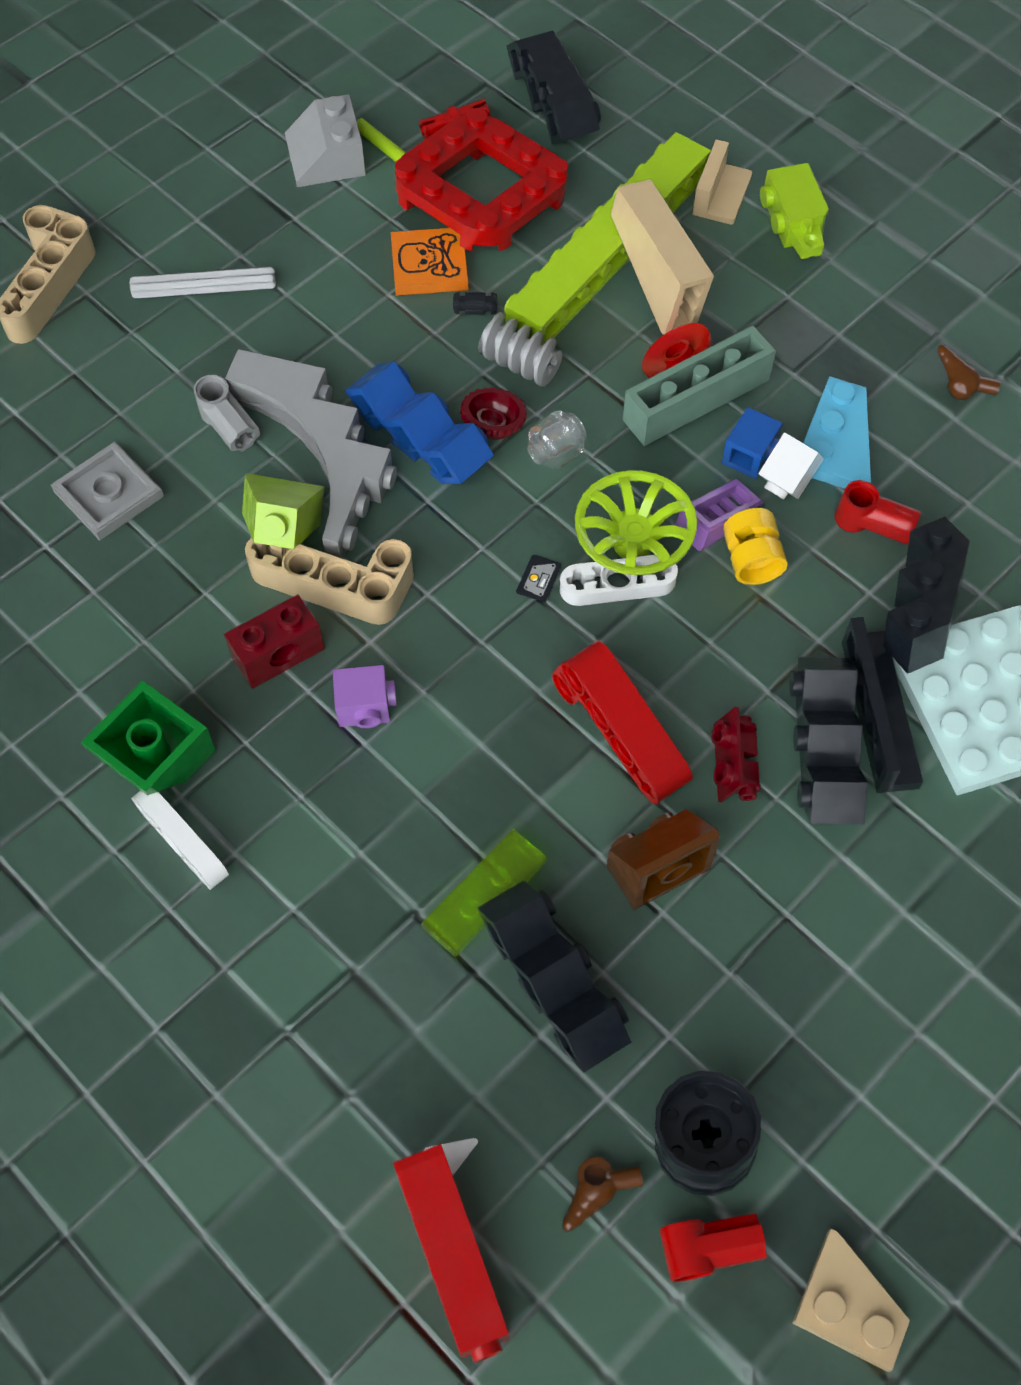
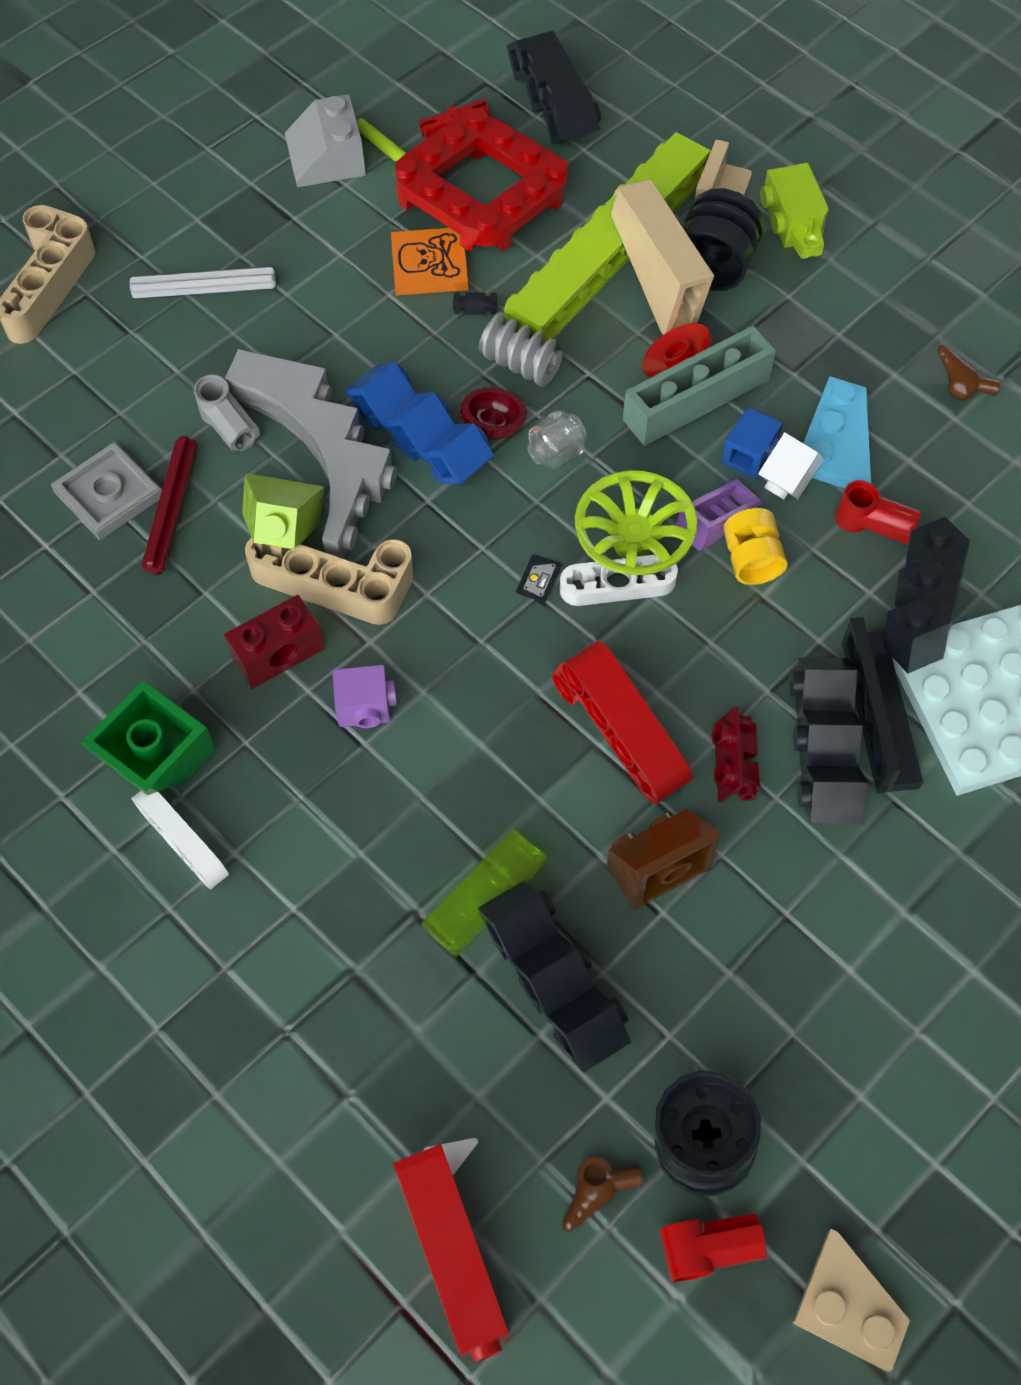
(169, 505): none -> dark red axle
(725, 233): none -> black wheel

